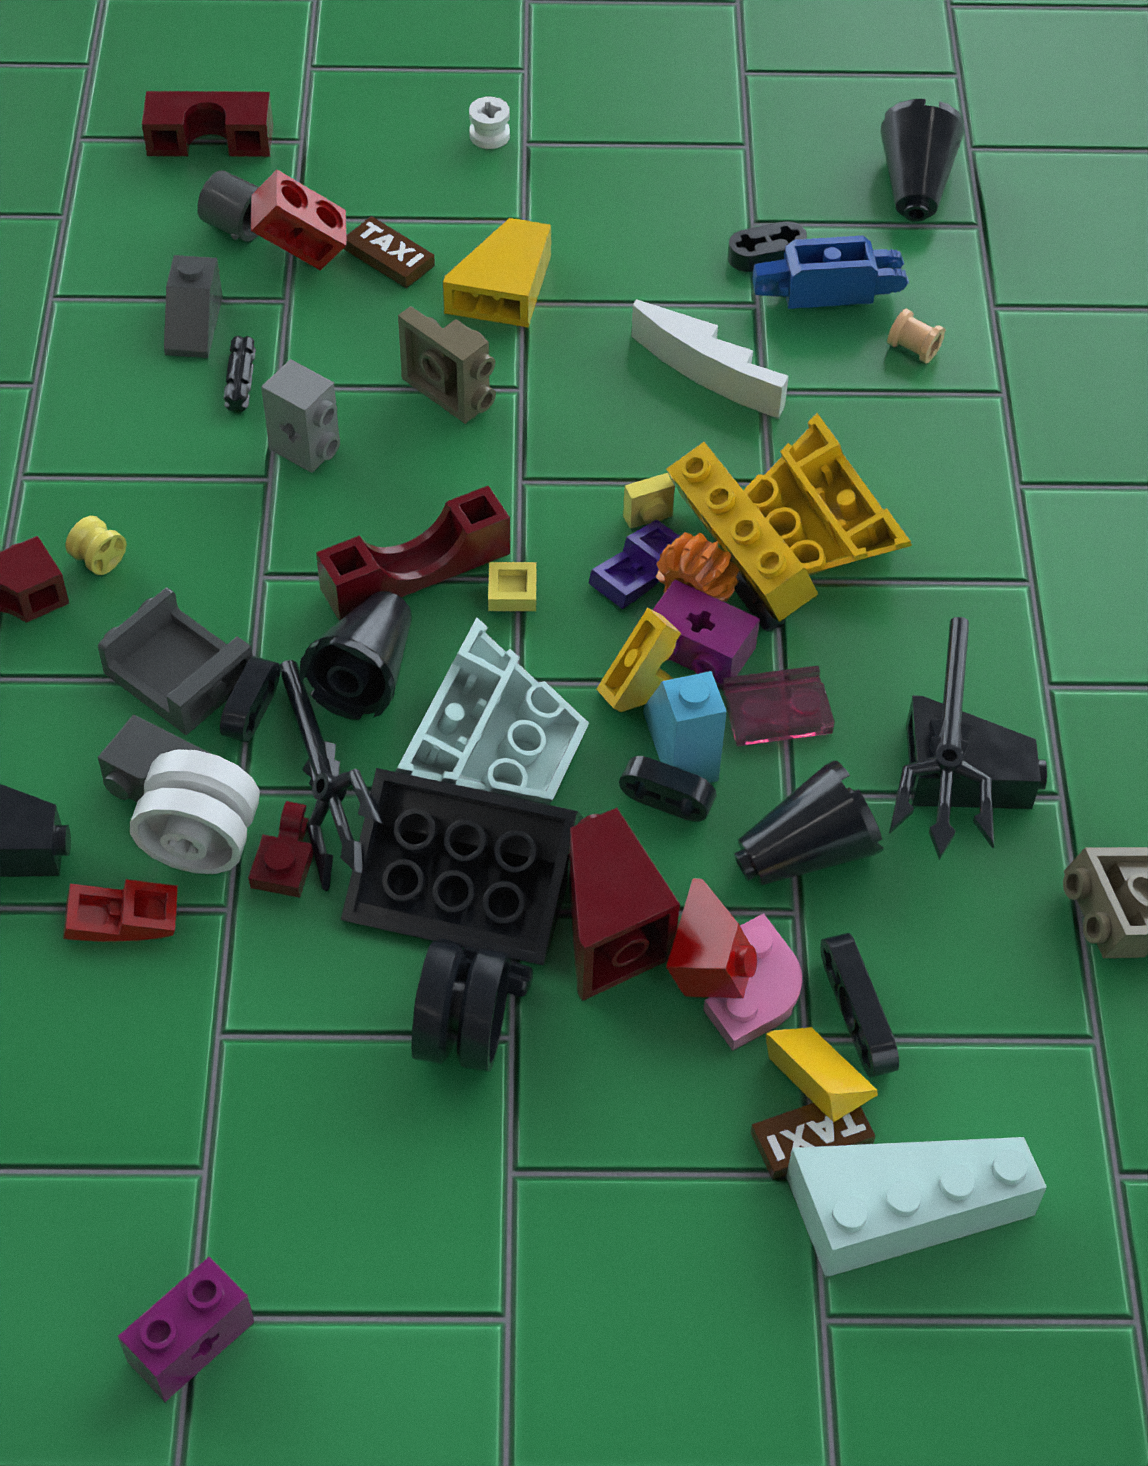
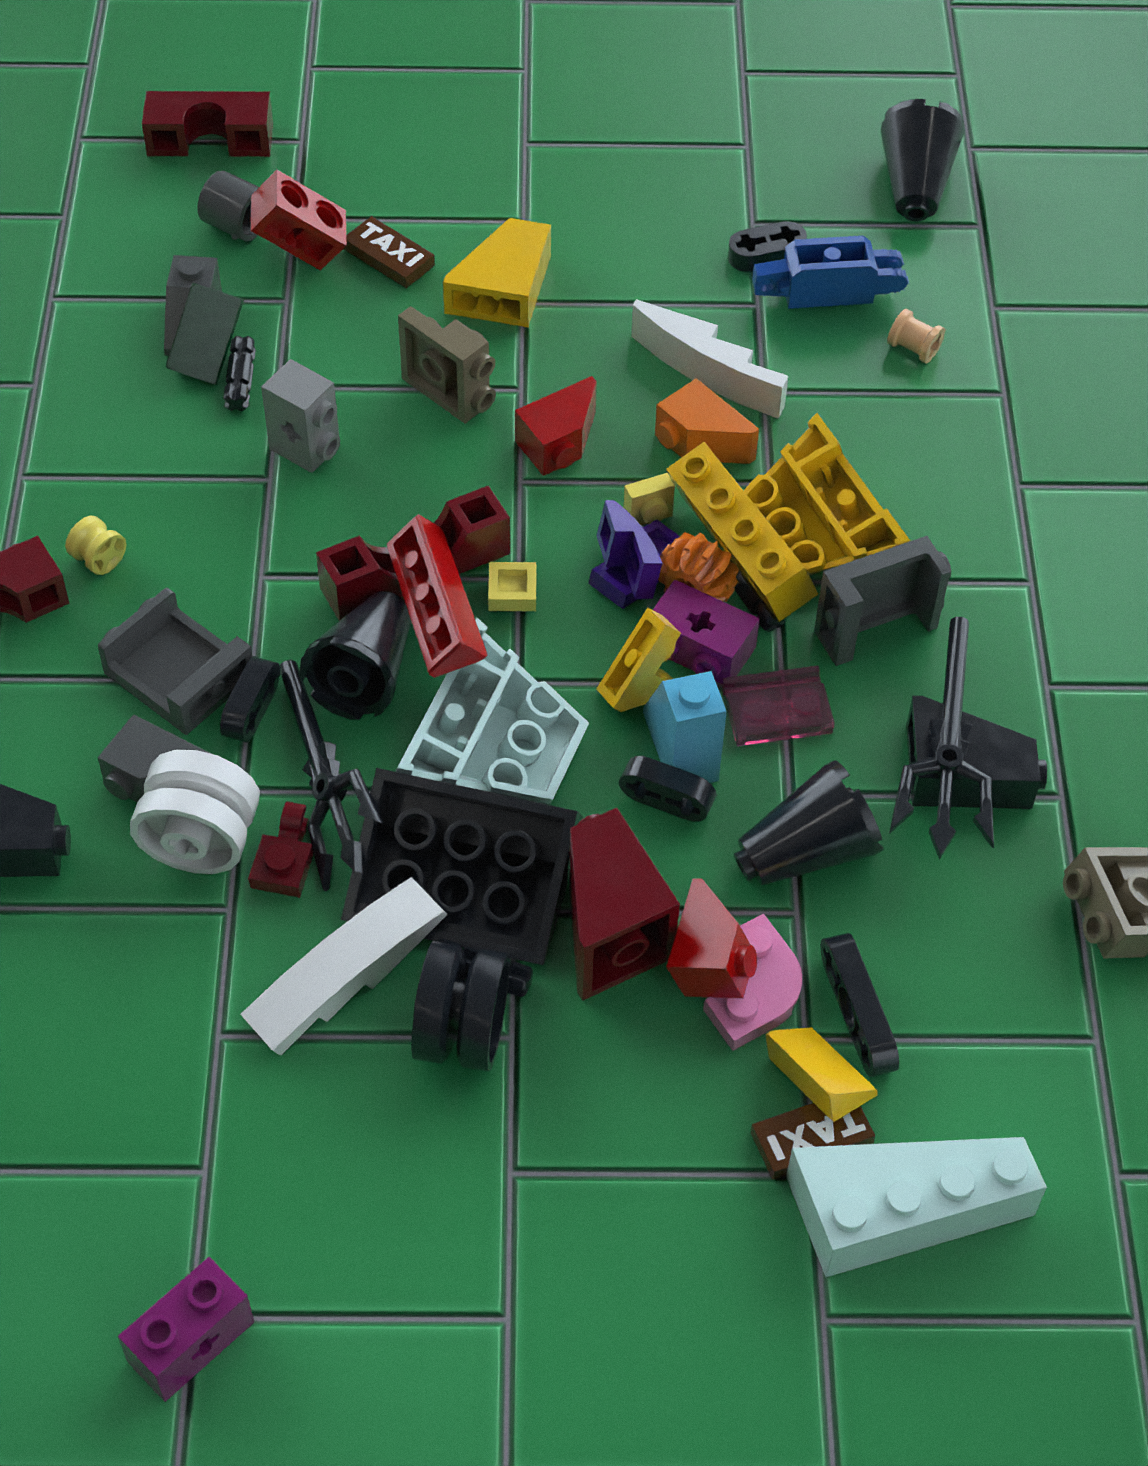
(130, 914): red slope -> none
(204, 333): none -> dark green slope
(342, 964): none -> white slope
(435, 597): none -> red slope
(489, 122): white wheel -> none
(557, 426): none -> red slope
(629, 546): none -> dark purple slope
(700, 416): none -> orange slope
(879, 590): none -> dark grey panel

